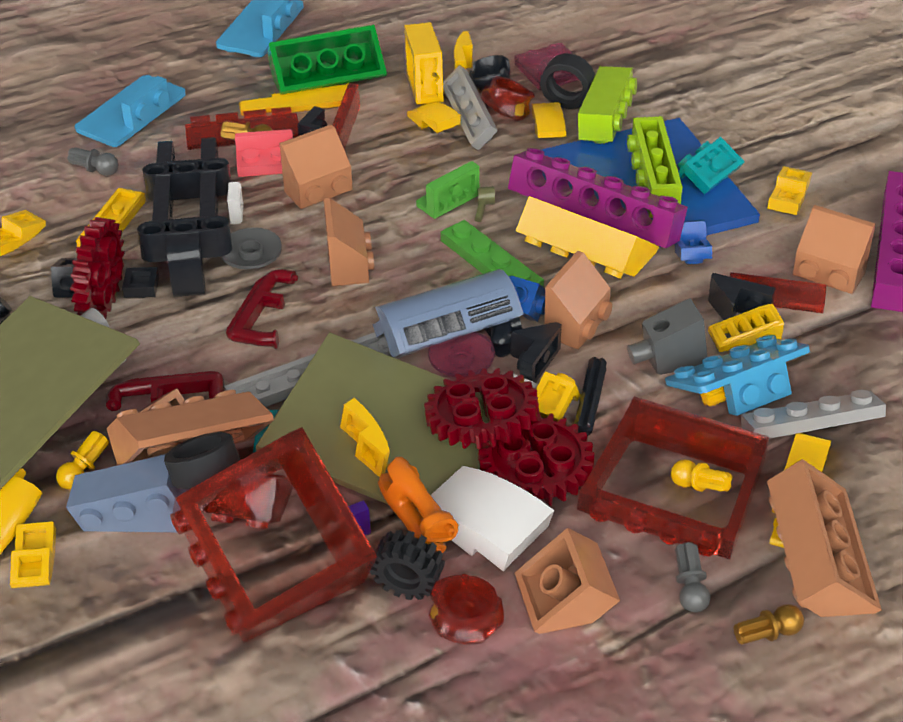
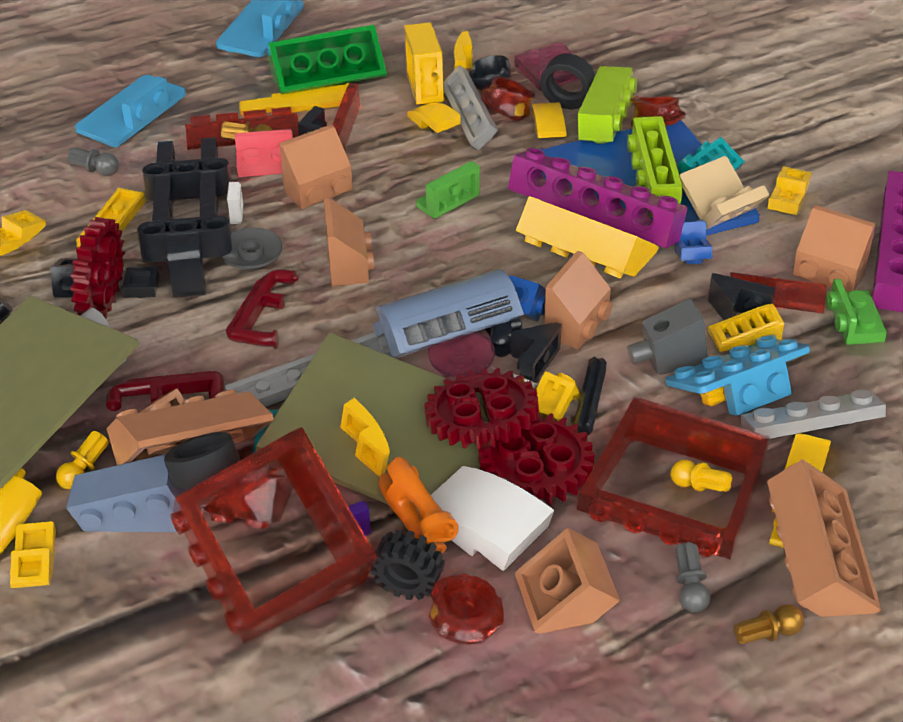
(484, 253): bright green plate -> none
(486, 196): olive hand -> none
(658, 106): none -> clear red hat
(718, 192): none -> tan bracket
(855, 315): none -> bright green bracket

